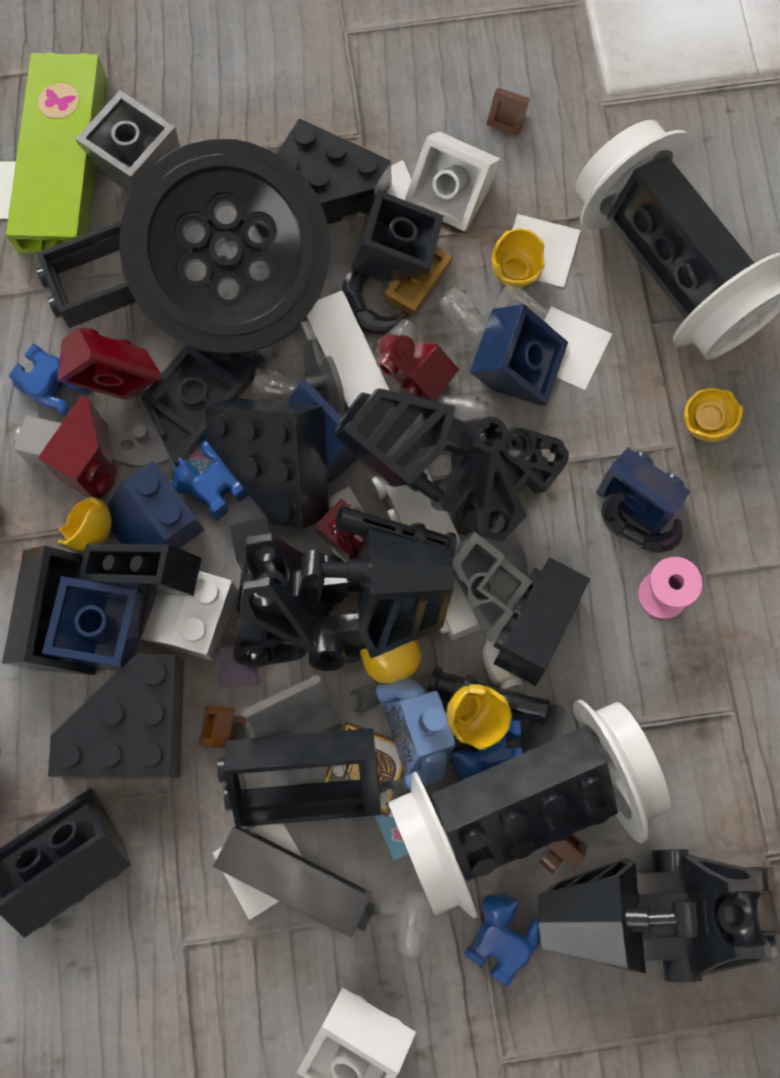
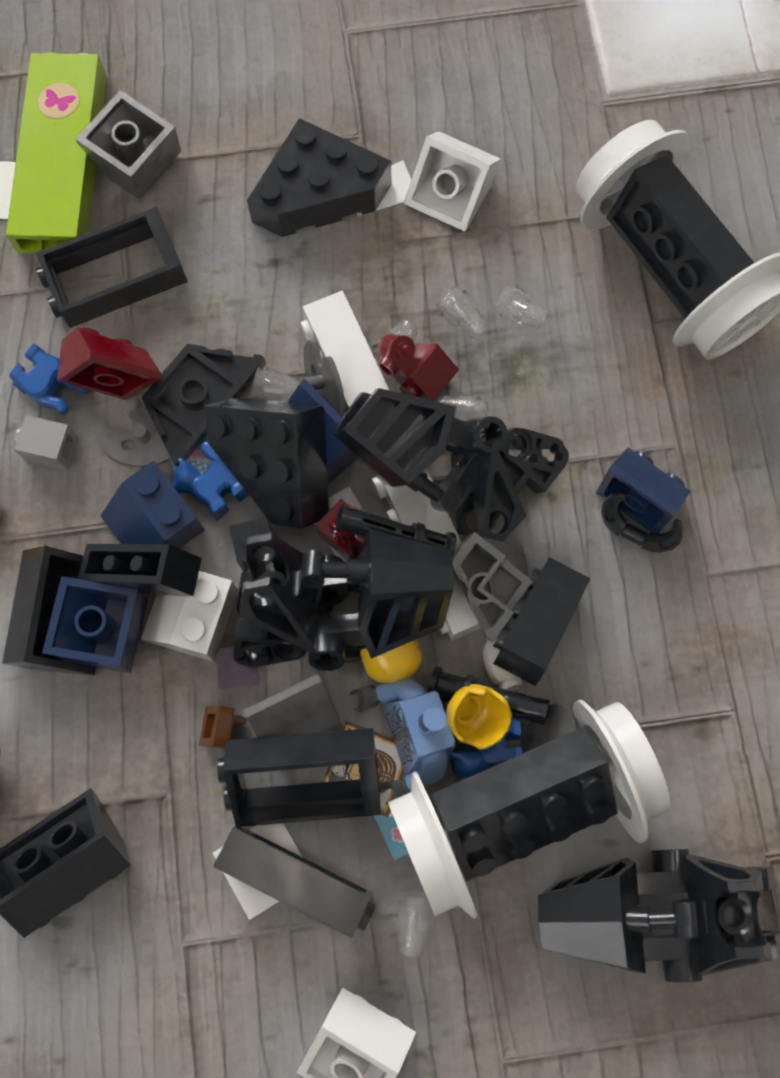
(82, 451): dark red slope -> none
(86, 524): yellow hair -> none
(126, 726): black brick -> none
(189, 190): black wheel -> none
(367, 319): black piece -> none
(396, 239): black slope -> none
(412, 292): pearl gold plate -> none
(501, 942): blue animal -> none
(508, 111): reddish brown tile -> none
(518, 258): yellow hair -> none
(519, 354): dark blue slope -> none
(558, 249): white sticker -> none
(570, 850): reddish brown tile -> none
(584, 346): white sticker -> none
(670, 588): bright pink piece -> none
(713, 415): yellow hair -> none

